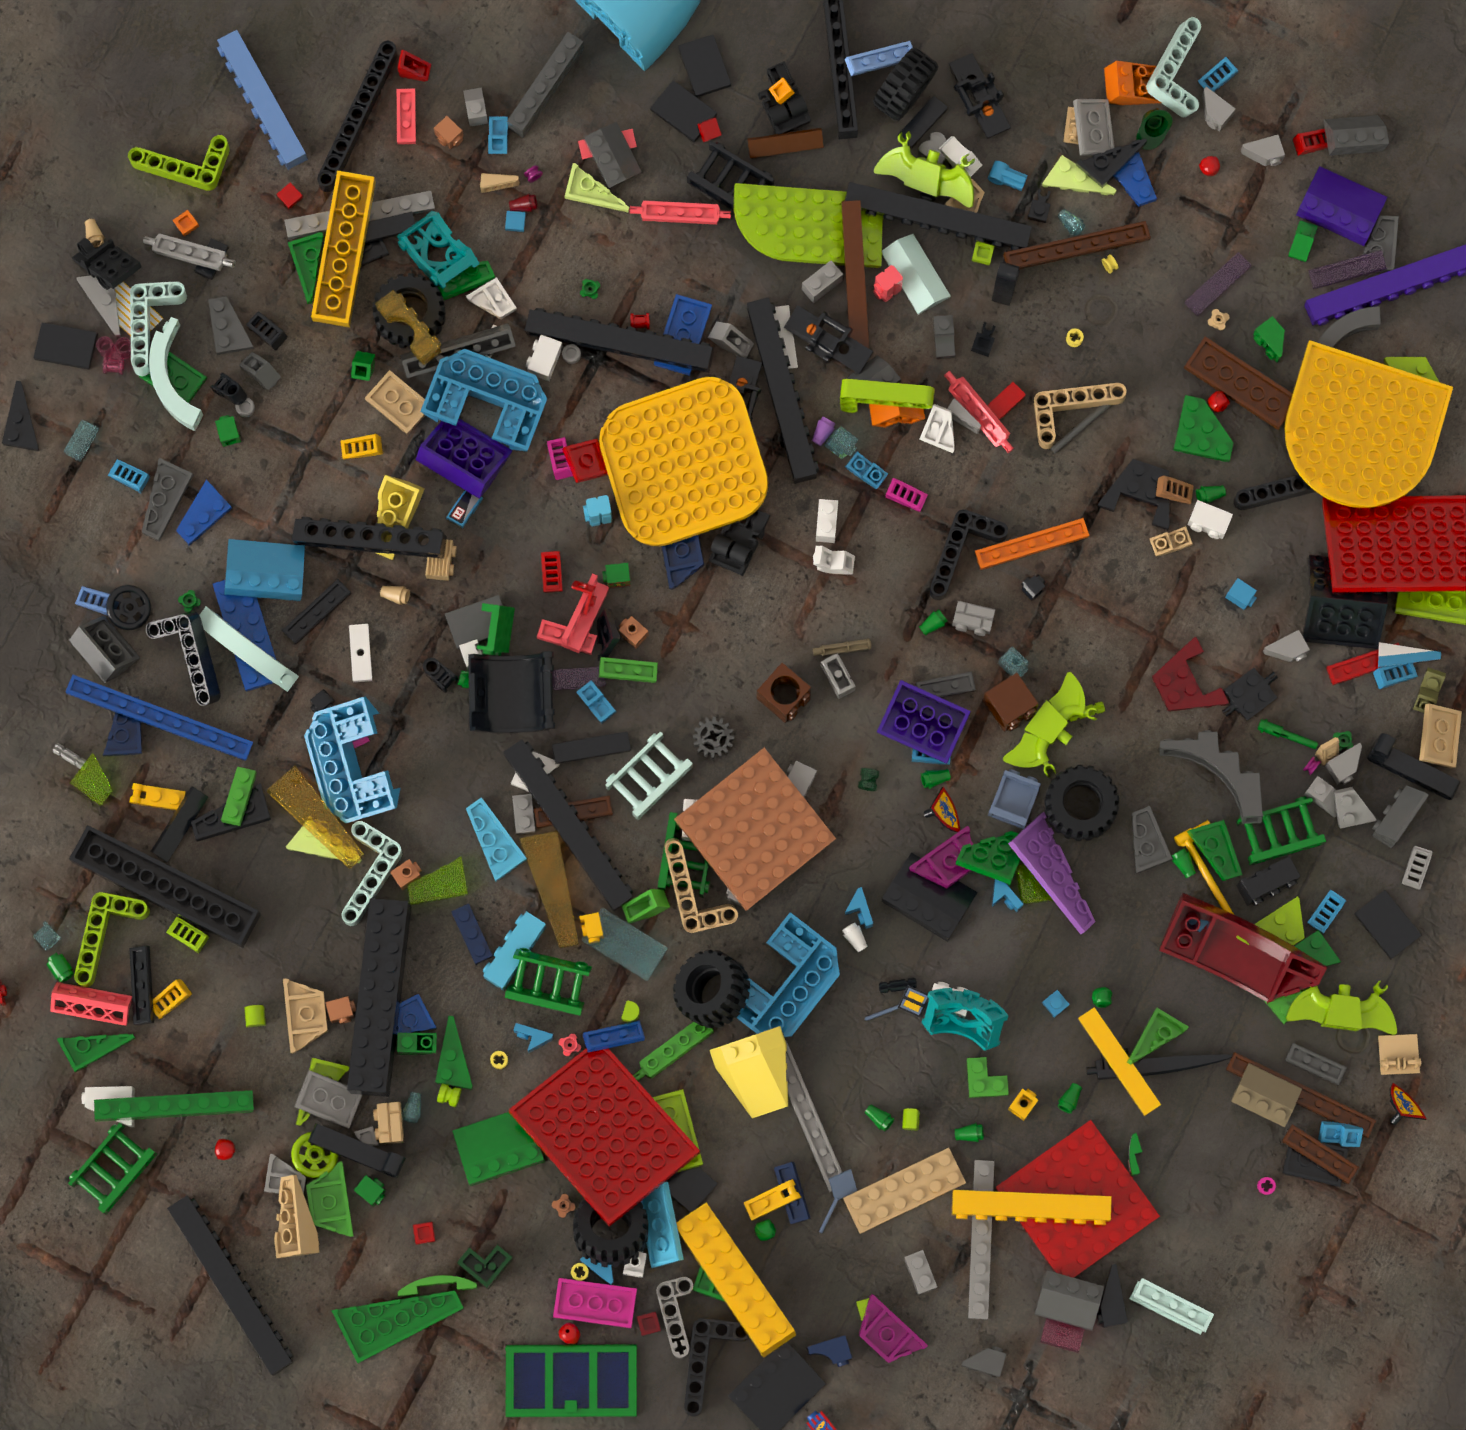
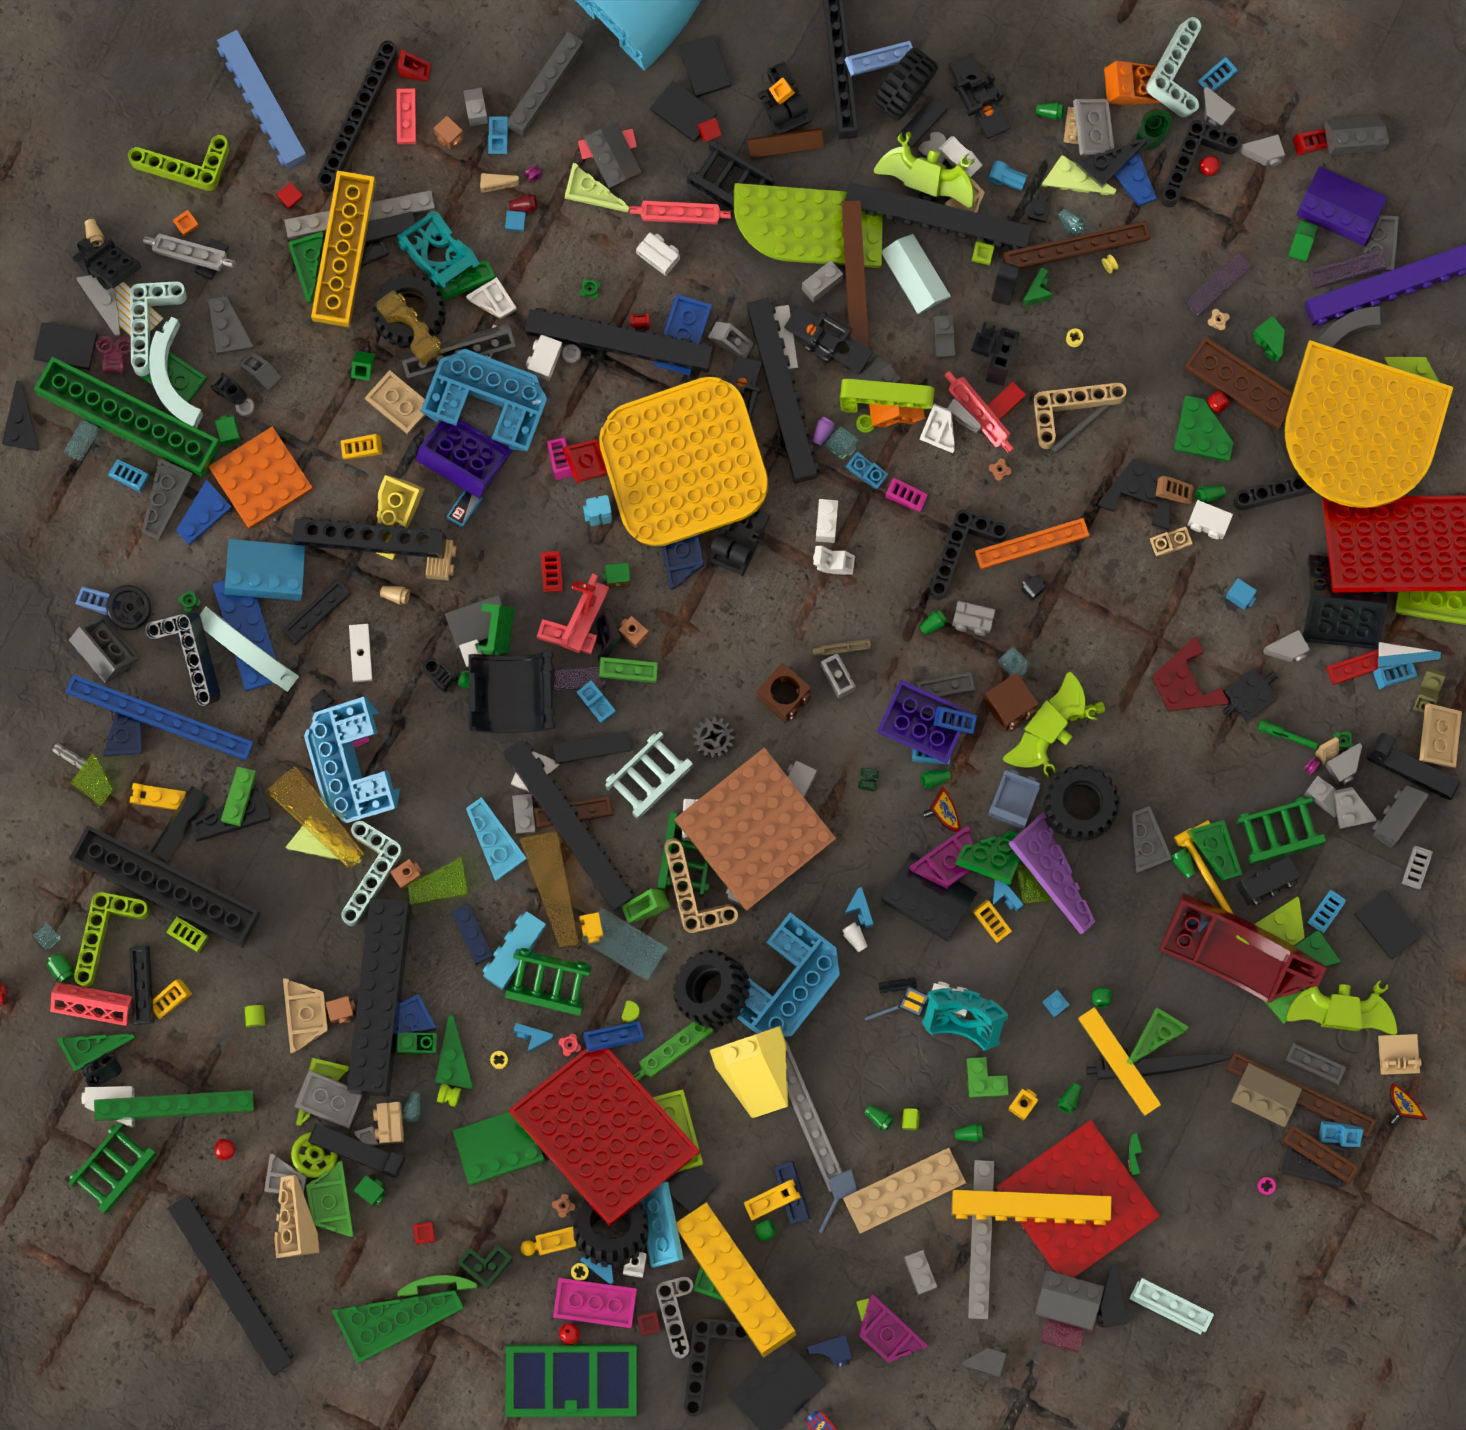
(102, 1068): none -> black piece
(127, 417): none -> green brick
(260, 478): none -> orange plate
(275, 339): black slope -> none
(549, 1242): none -> yellow plate
(658, 253): none -> white brick
(864, 423): none -> lime plate
(888, 283): coral brick -> none
(939, 716): none -> blue slope
(992, 910): none -> yellow slope
(999, 474): none -> nougat plate
(1002, 356): none -> black slope
(1036, 293): none -> green slope
(1050, 110): none -> green cone
(1188, 156): none -> black beam
(1225, 765): dark grey arch -> none

